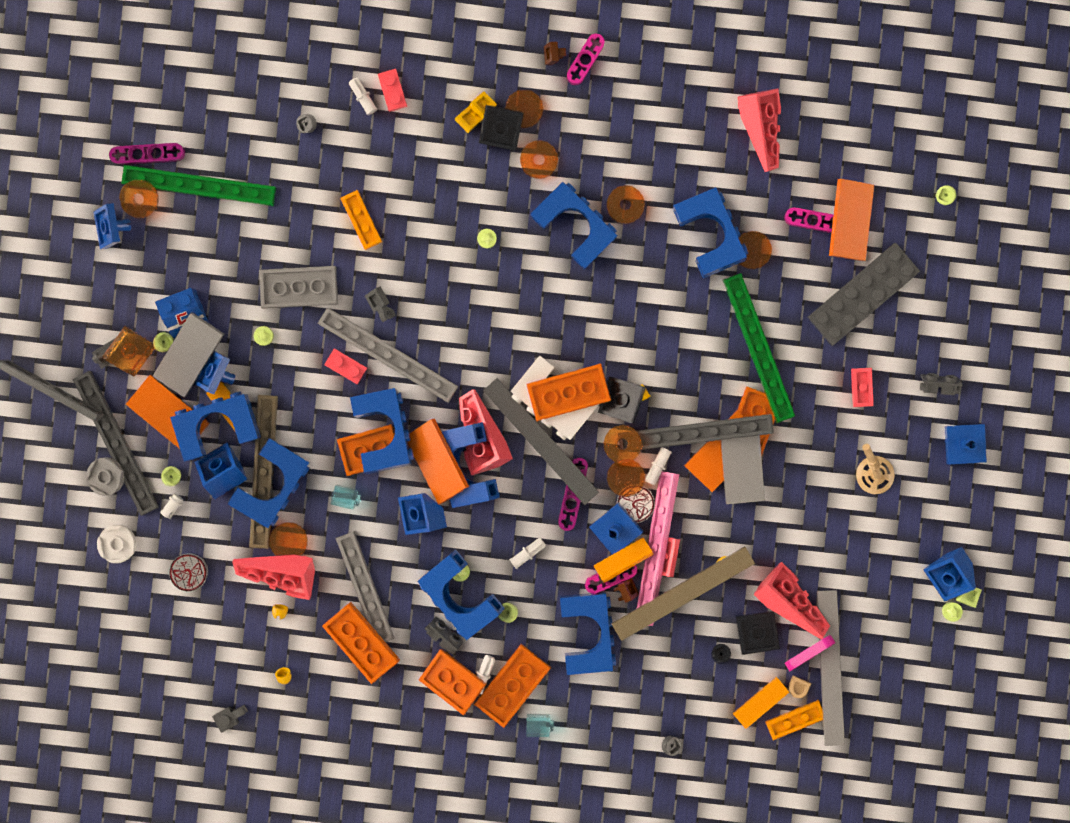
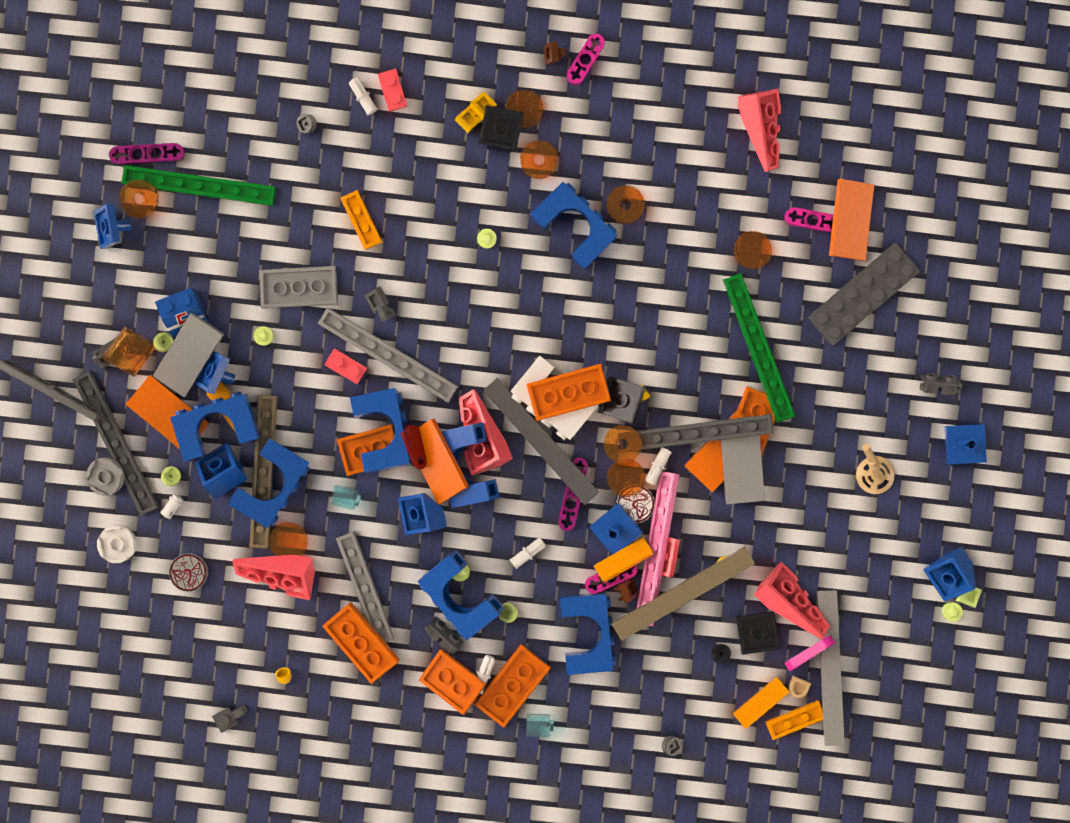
(279, 610): yellow hinge -> none
(414, 445): none -> dark red piece
(711, 206): blue arch -> none
(862, 387): coral plate -> none
(946, 195): yellowish green tile -> none

